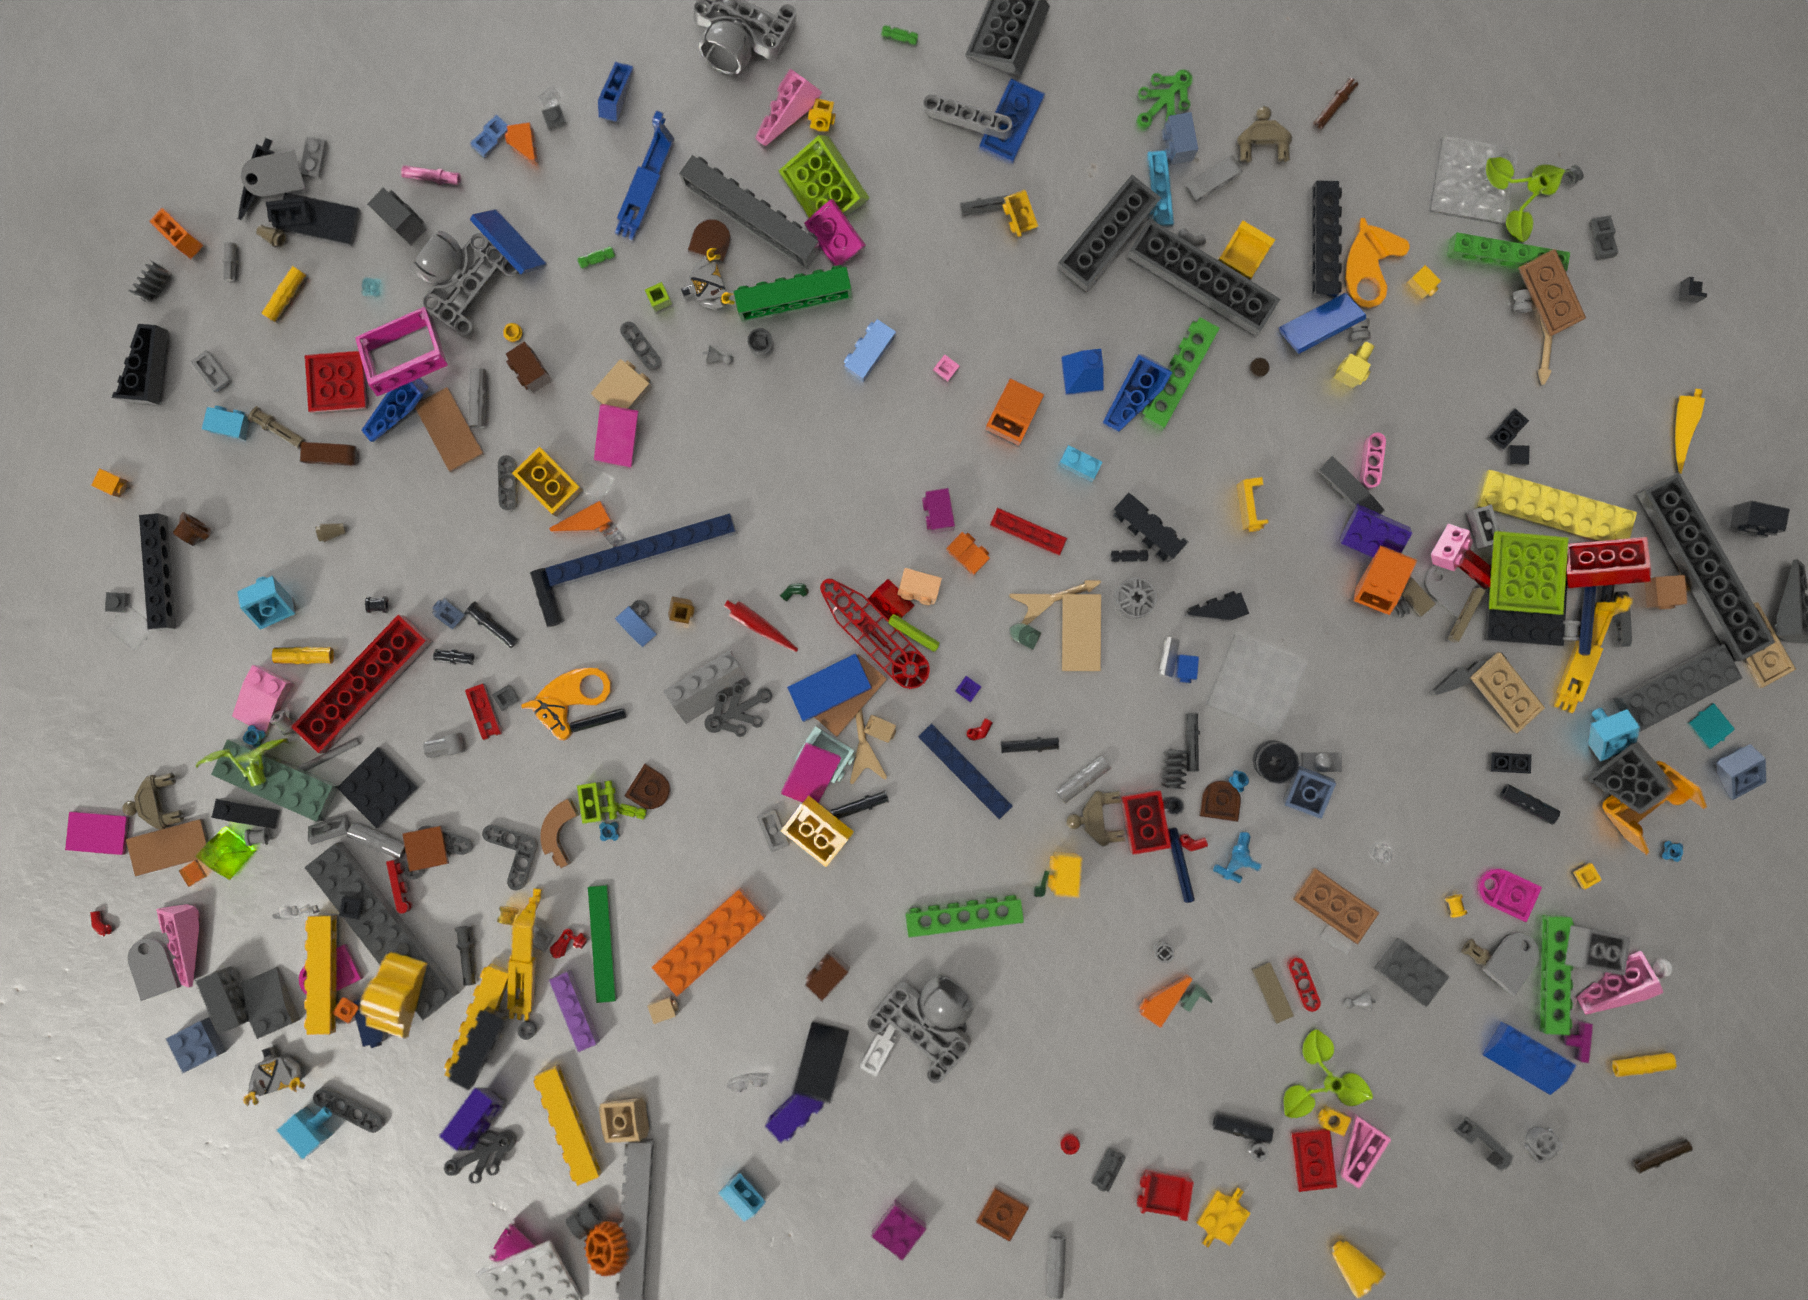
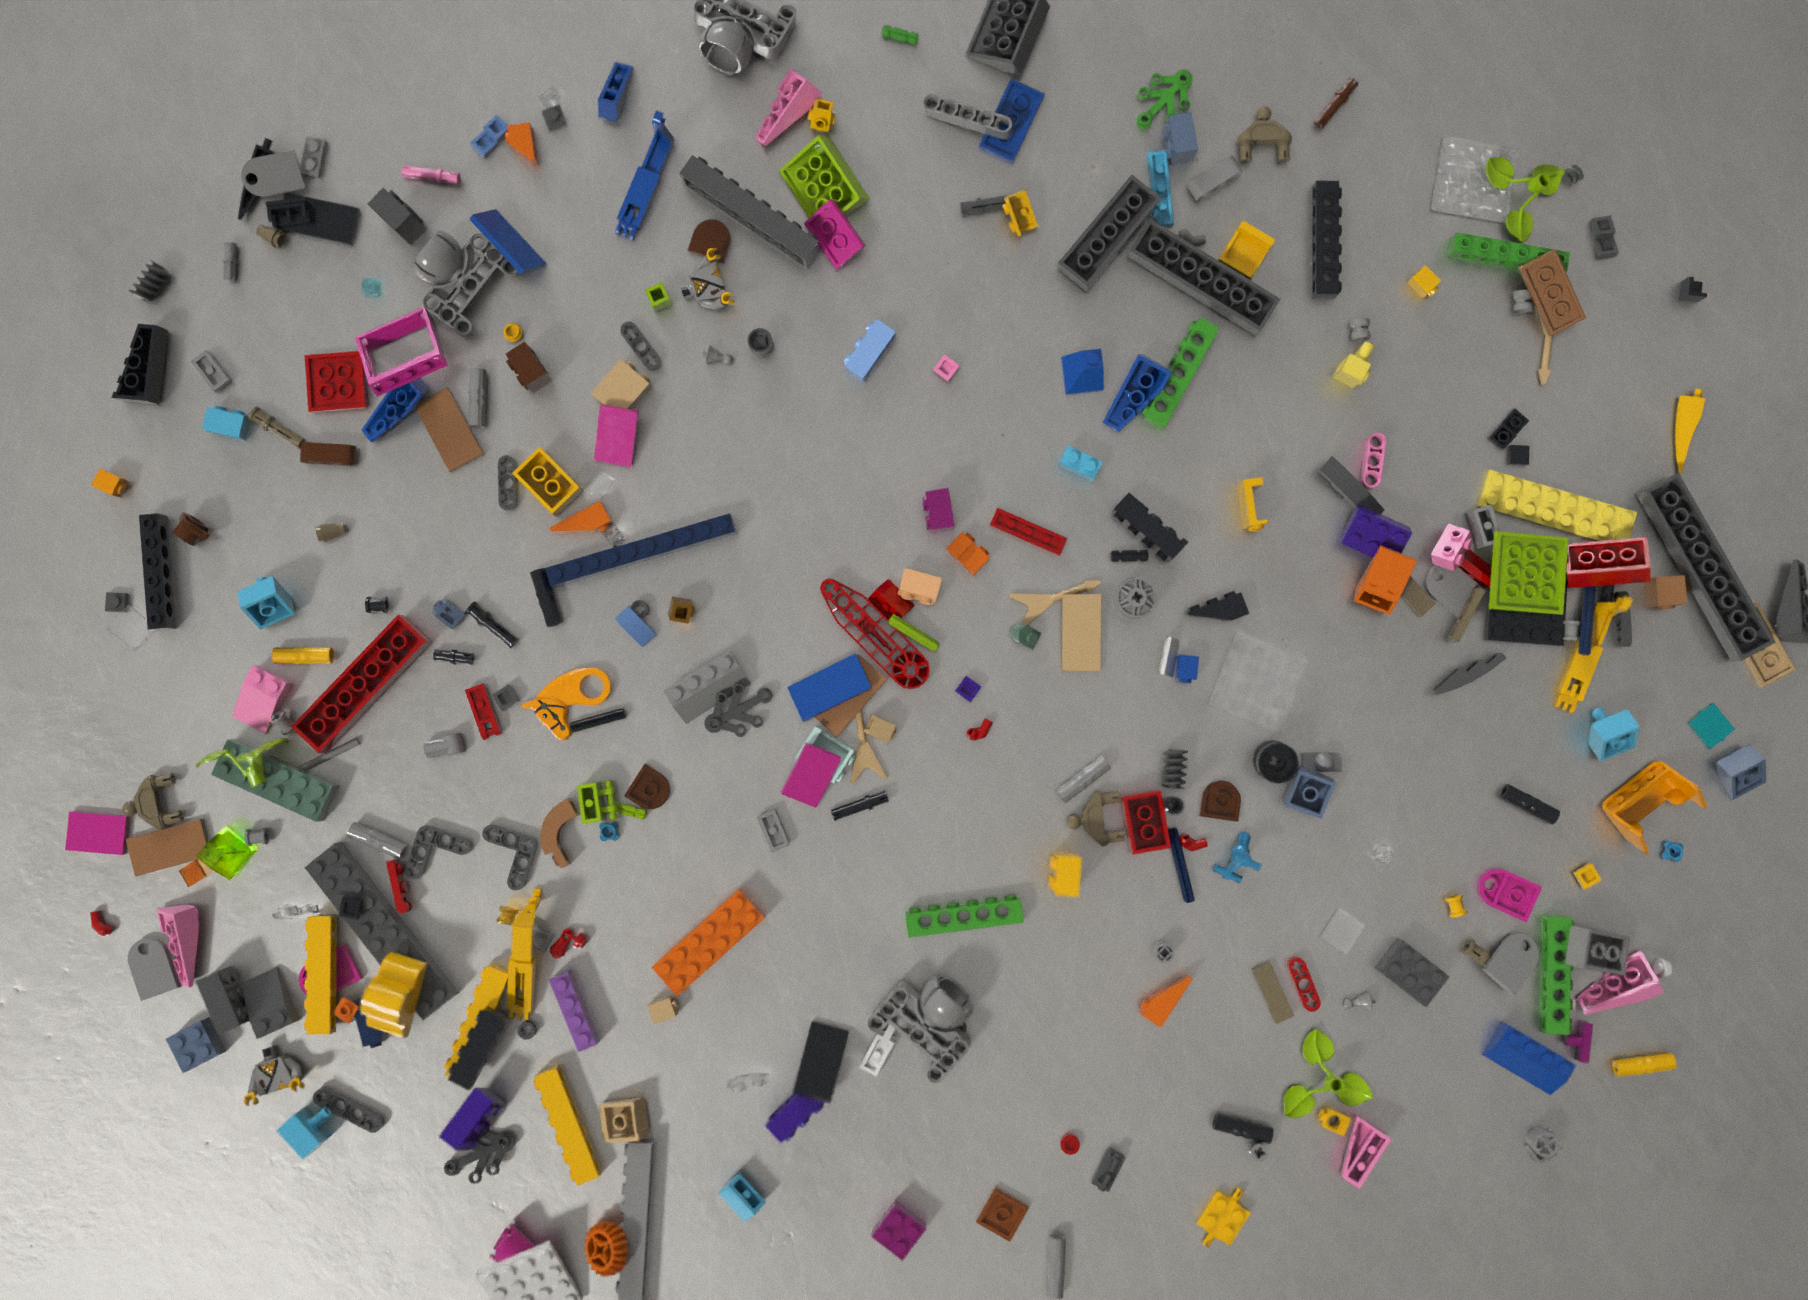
(176, 233): orange slope -> none
(245, 813): black slope -> none
(248, 736): dark azure plate -> none
(283, 294): yellow axle -> none
(327, 829): light grey plate -> none
(378, 787): black plate -> none
(425, 848): dark orange tile -> none
(465, 946): dark grey pin -> none
(582, 1222): dark grey wheel -> none
(596, 257): bright green axle -> none
(602, 943): green tile -> none
(757, 624): red piece -> none
(793, 293): green brick -> none
(794, 588): dark green arm -> none
(817, 831): yellow brick -> none
(827, 976): reddish brown brick -> none
(965, 771): dark blue brick -> none
(1014, 412): orange slope -> none
(1030, 745): black pin -> none
(1039, 891): clear green hand -> none
(1165, 1194): red panel -> none
(1190, 998): sand green plate -> none
(1192, 741): dark grey pin -> none
(1239, 780): dark azure plate -> none
(1259, 367): dark brown tile -> none
(1313, 1159): red tile -> none
(1322, 323): tile -> none
(1336, 906): medium nougat tile -> none
(1356, 1268): yellow cone -> none
(1362, 261): light orange animal -> none
(1402, 608): dark grey bush -> none
(1471, 1131): dark grey panel -> none
(1507, 692): tan tile -> none
(1511, 762): black slope -> none
(1634, 779): dark grey wedge -> none
(1655, 1159): dark brown pin -> none
(1679, 686): dark grey brick -> none
(1759, 518): black brick -> none

